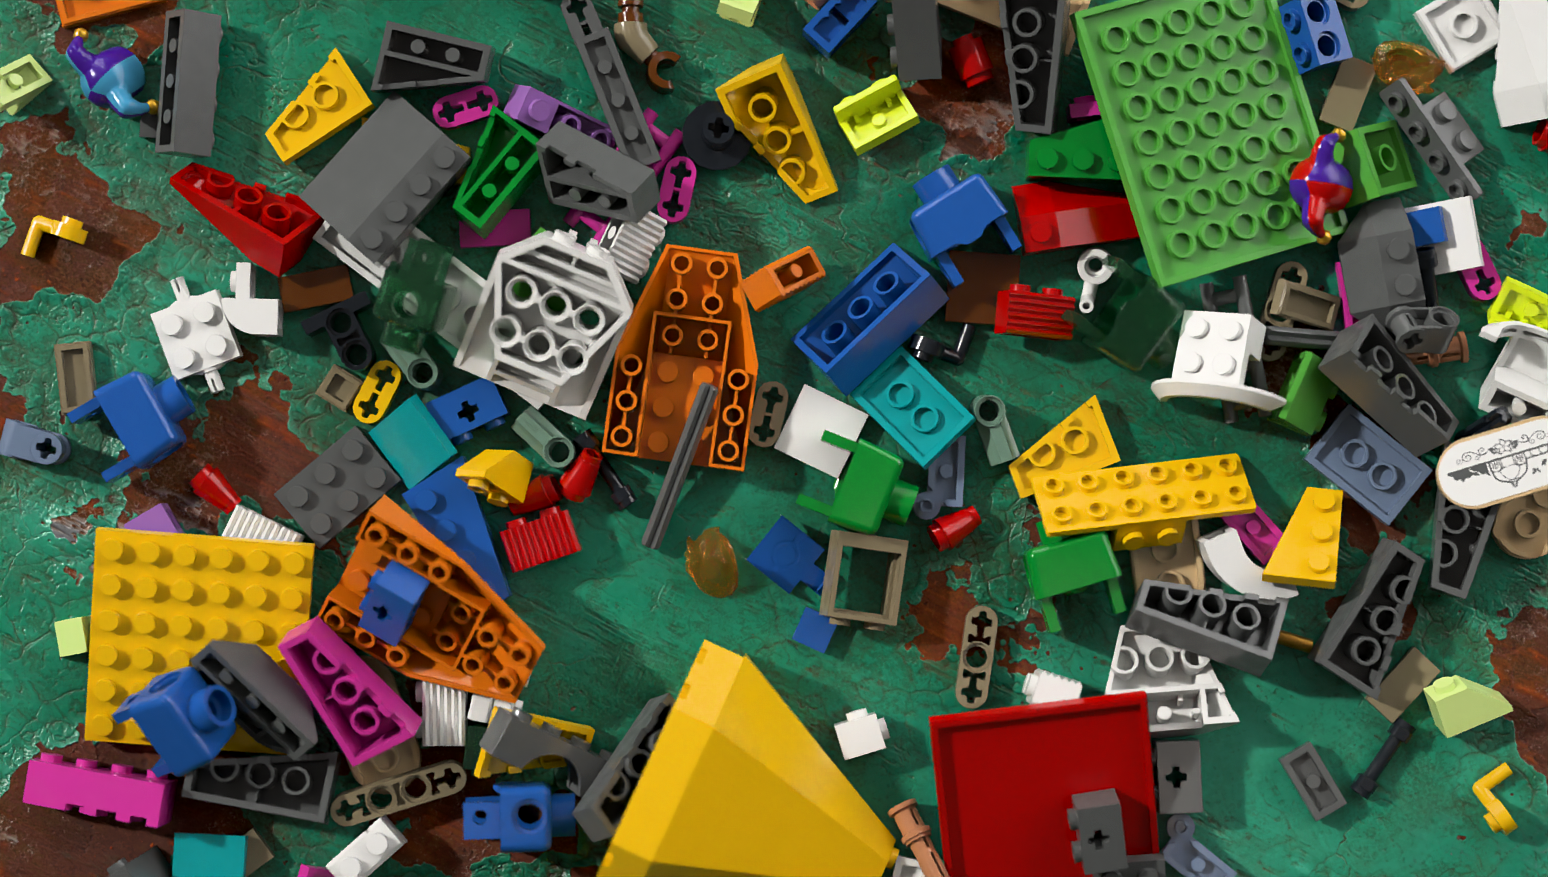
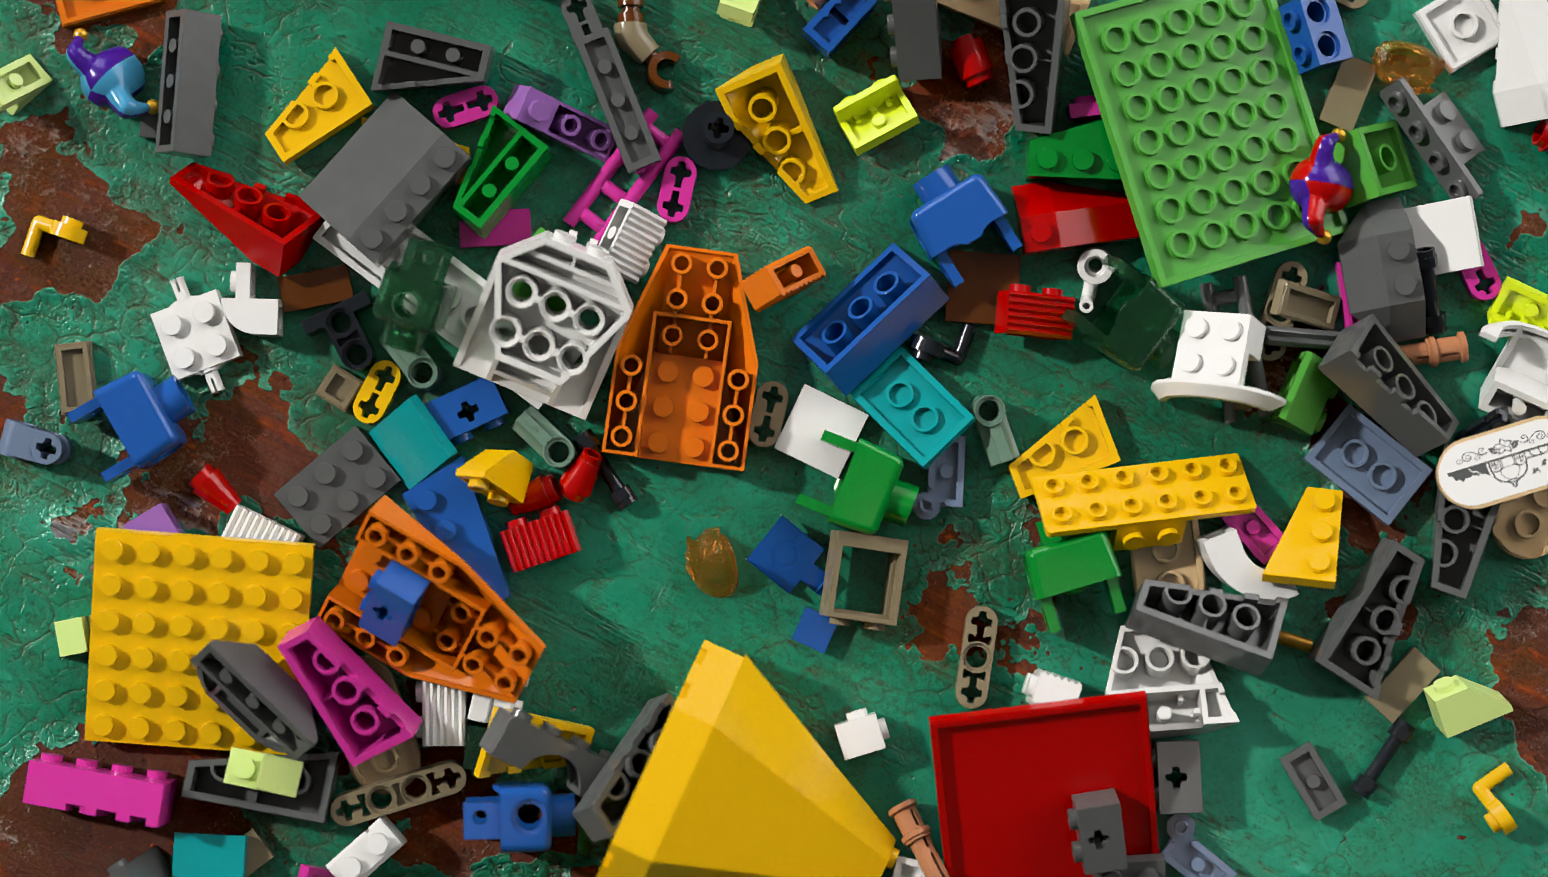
(182, 719): blue piece -> none
(263, 772): none -> yellowish green slope
(594, 176): dark grey wedge -> none
(680, 465): dark grey axle -> none
(953, 528): red cone -> none
(1422, 328): dark grey piece -> none
(1428, 226): blue tile -> none

